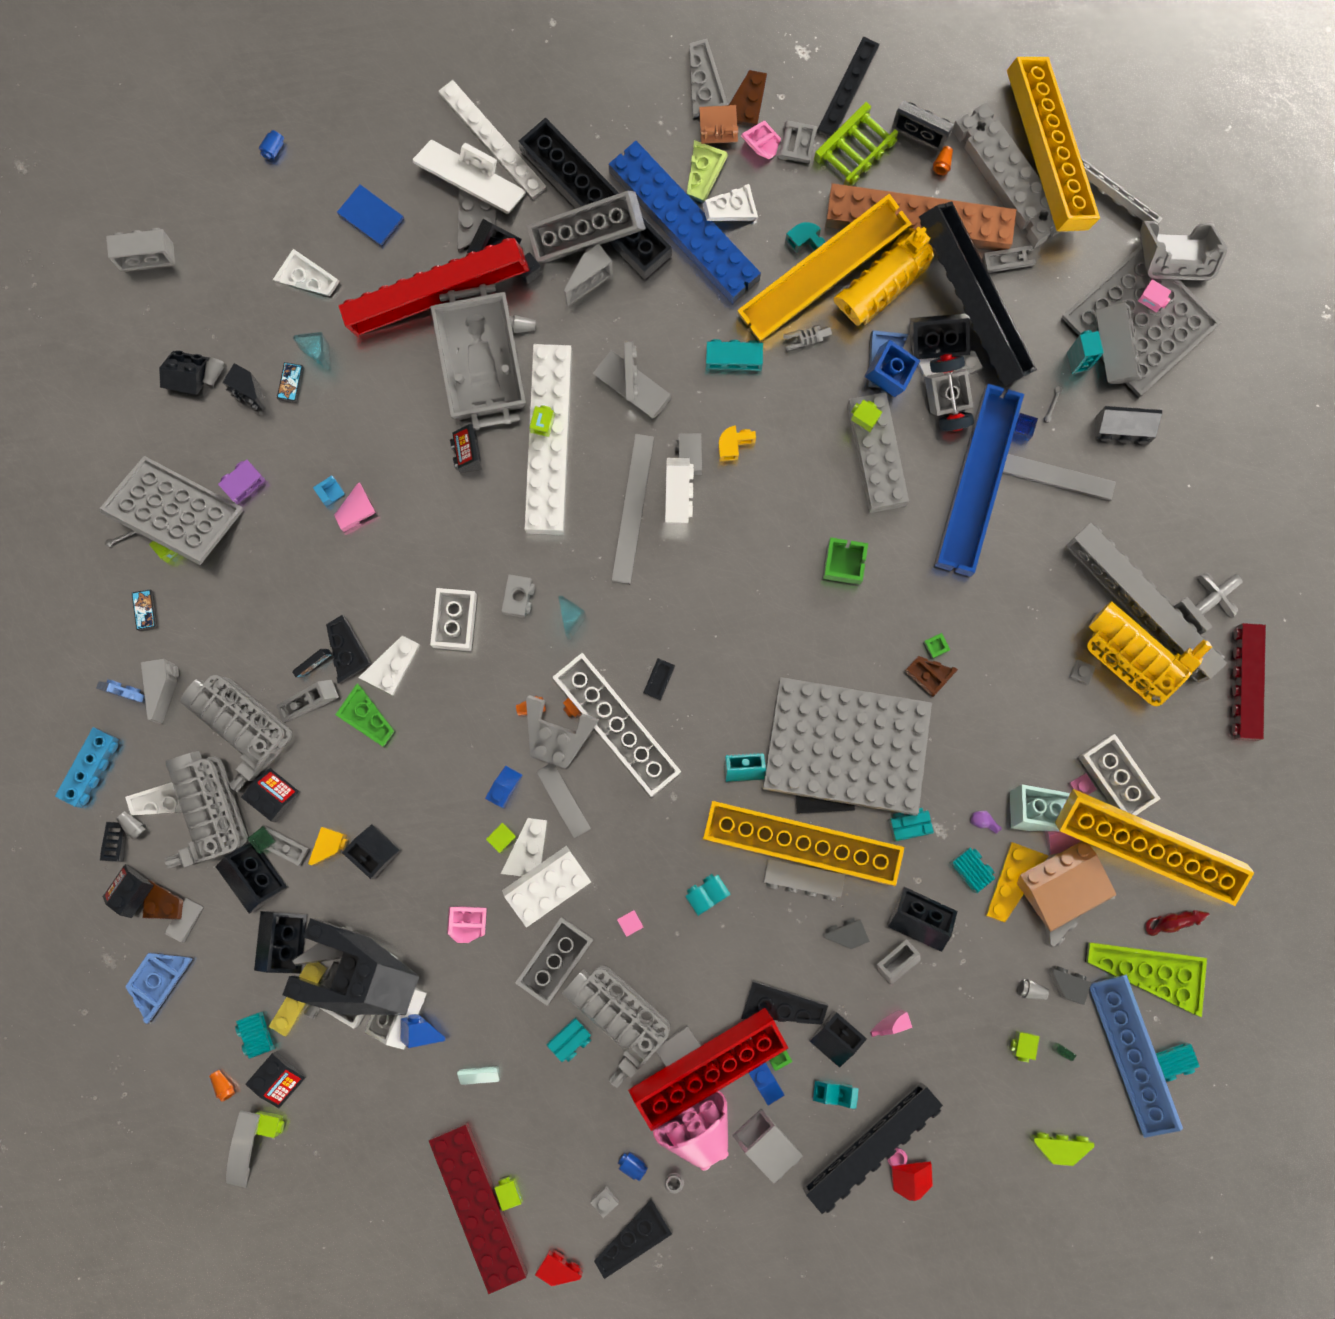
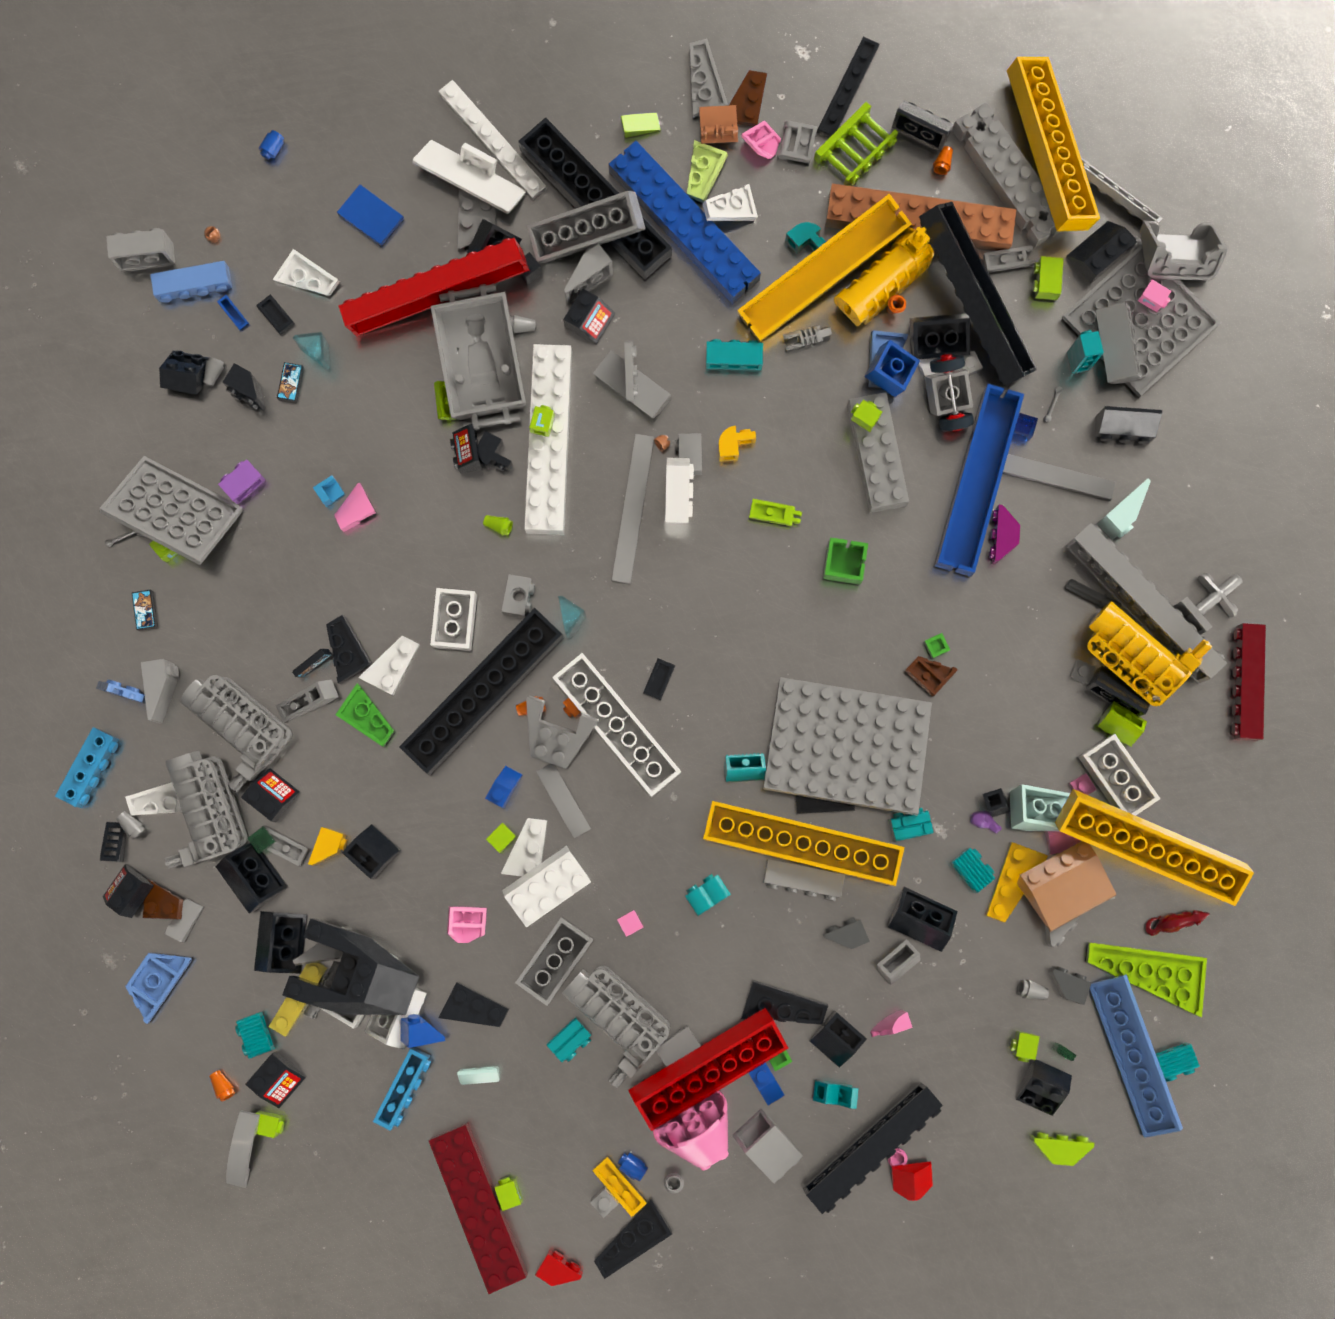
(191, 281): none -> medium blue brick
(214, 236): none -> nougat hinge
(232, 311): none -> blue piece
(275, 314): none -> black tile
(401, 1089): none -> dark azure brick
(442, 404): none -> lime plate
(473, 1007): none -> black wing
(481, 691): none -> black brick
(488, 451): none -> black brick
(499, 524): none -> lime cone
(588, 316): none -> black slope
(619, 1186): none -> yellow plate
(639, 124): none -> slope
(662, 442): none -> nougat hinge
(774, 512): none -> lime hinge
(897, 301): none -> orange cone
(996, 802): none -> black brick
(1004, 534): none -> magenta slope
(1044, 1087): none -> black slope
(1048, 278): none -> lime brick
(1090, 594): none -> dark grey axle
(1102, 250): none -> black slope
(1112, 688): none -> black slope
(1119, 519): none -> light aqua slope
(1123, 723): none -> lime brick

